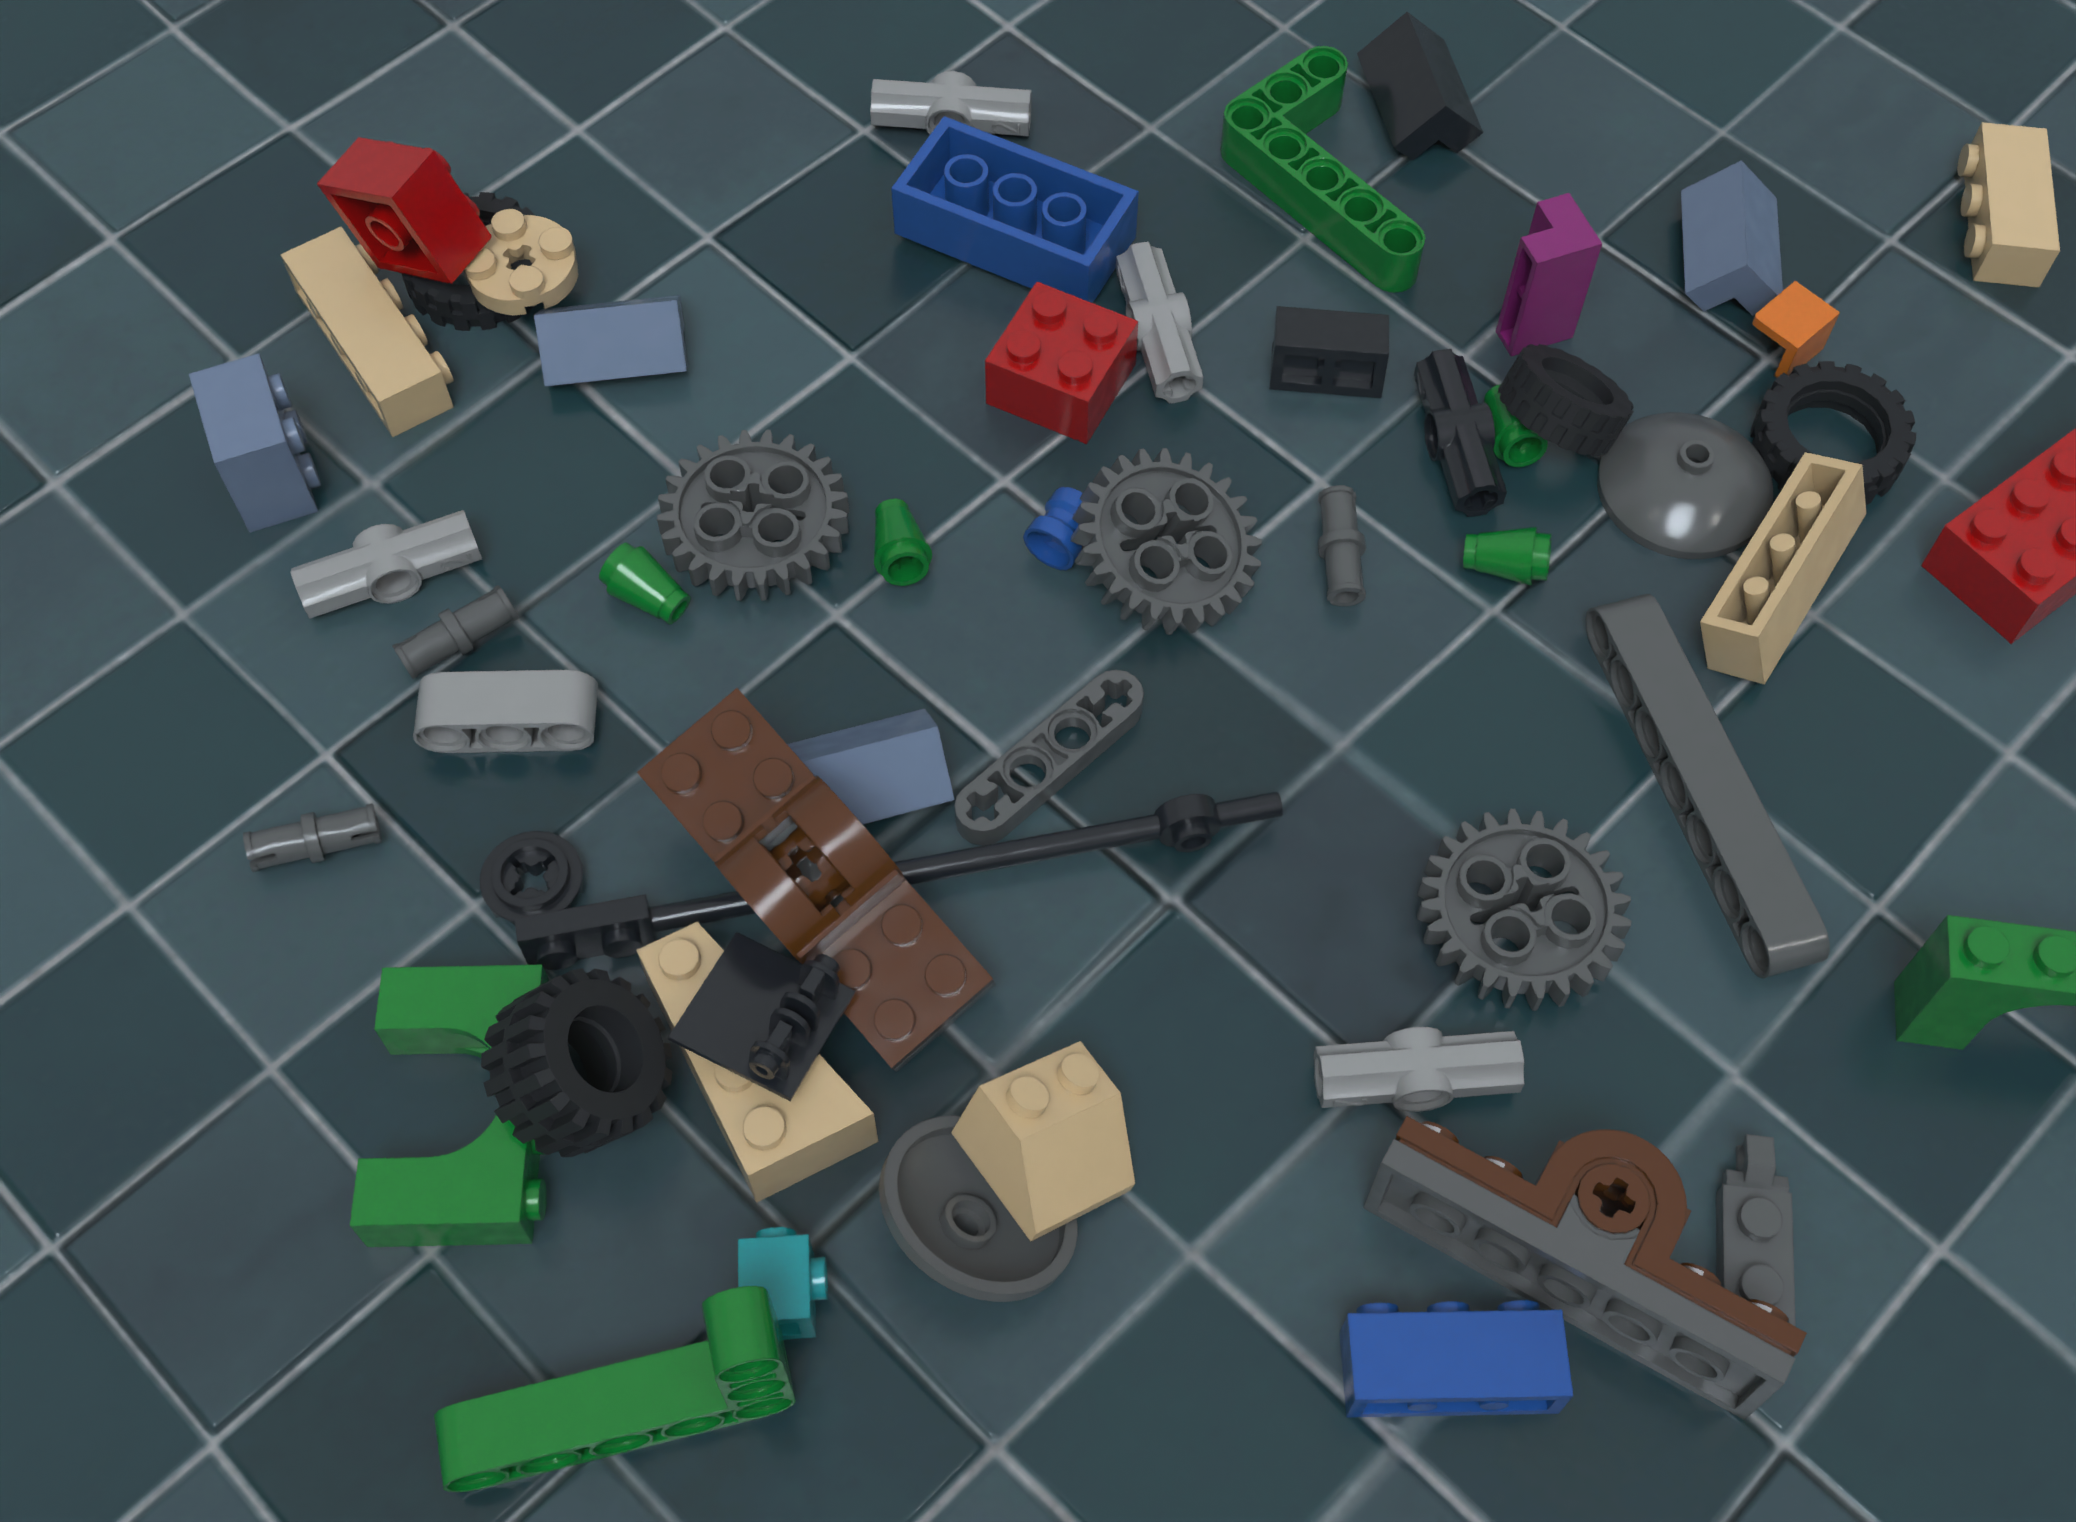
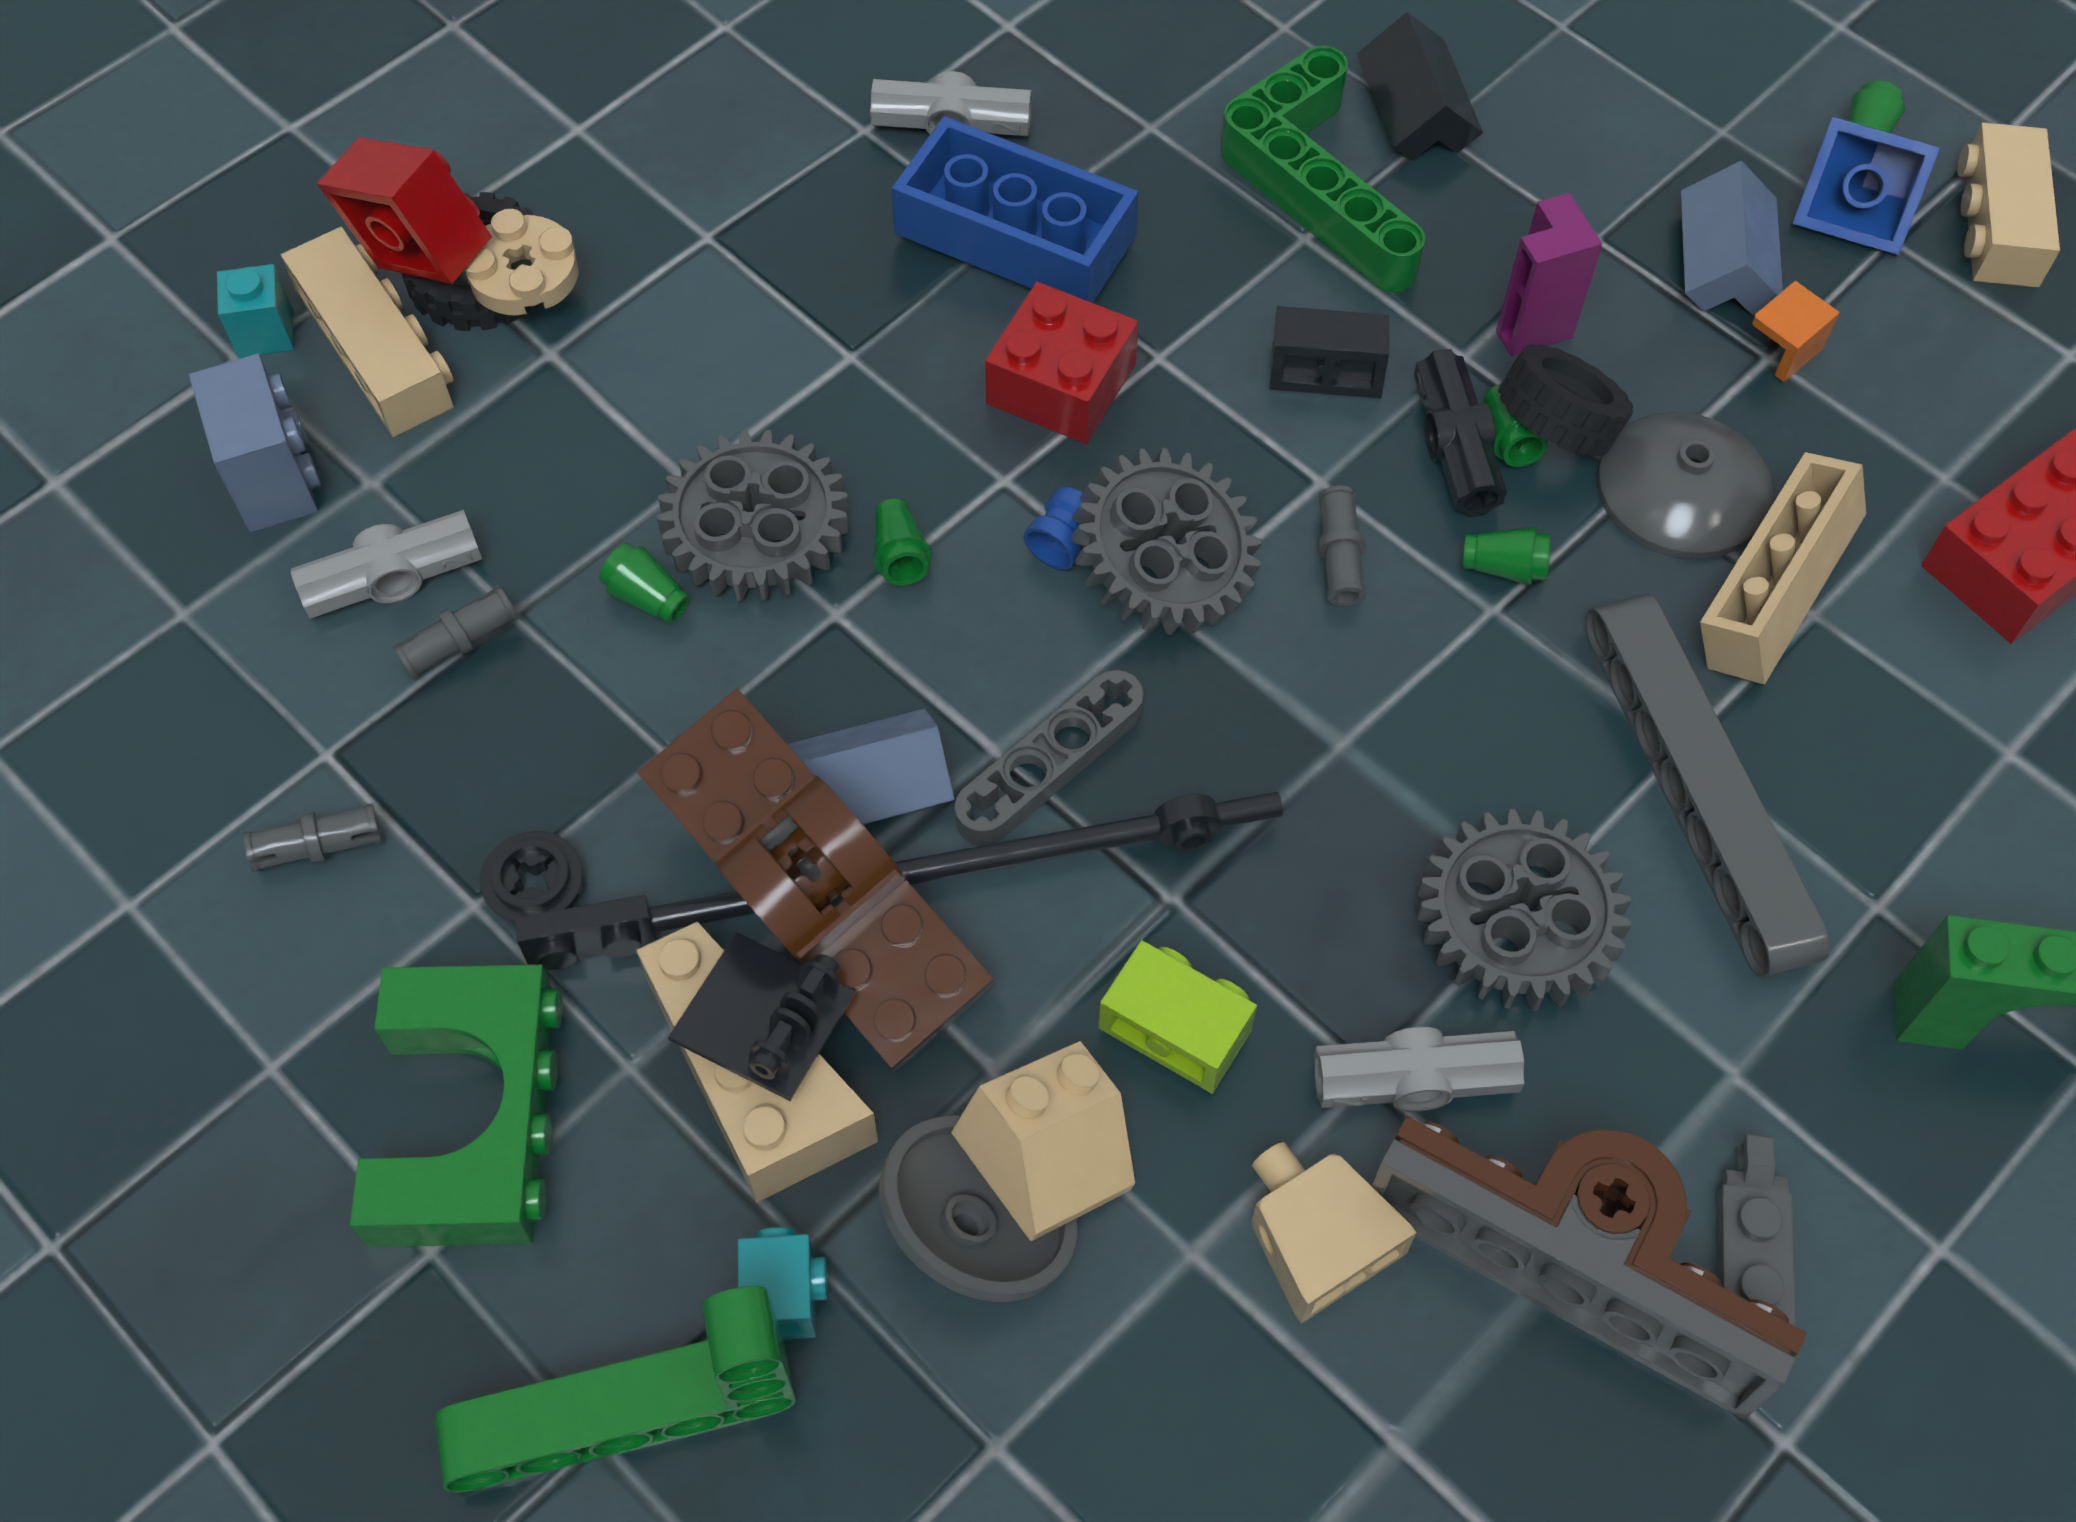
(255, 310): none -> teal brick
(506, 711): light grey beam -> none
(537, 1077): black tyre -> none
(611, 340): sand blue piece -> none
(1162, 322): light grey piece -> none
(1177, 1015): none -> lime brick
(1323, 1228): none -> tan torso
(1454, 1361): blue brick -> none
(1845, 391): black tyre -> none
(1865, 185): none -> blue slope
(1877, 106): none -> green cone

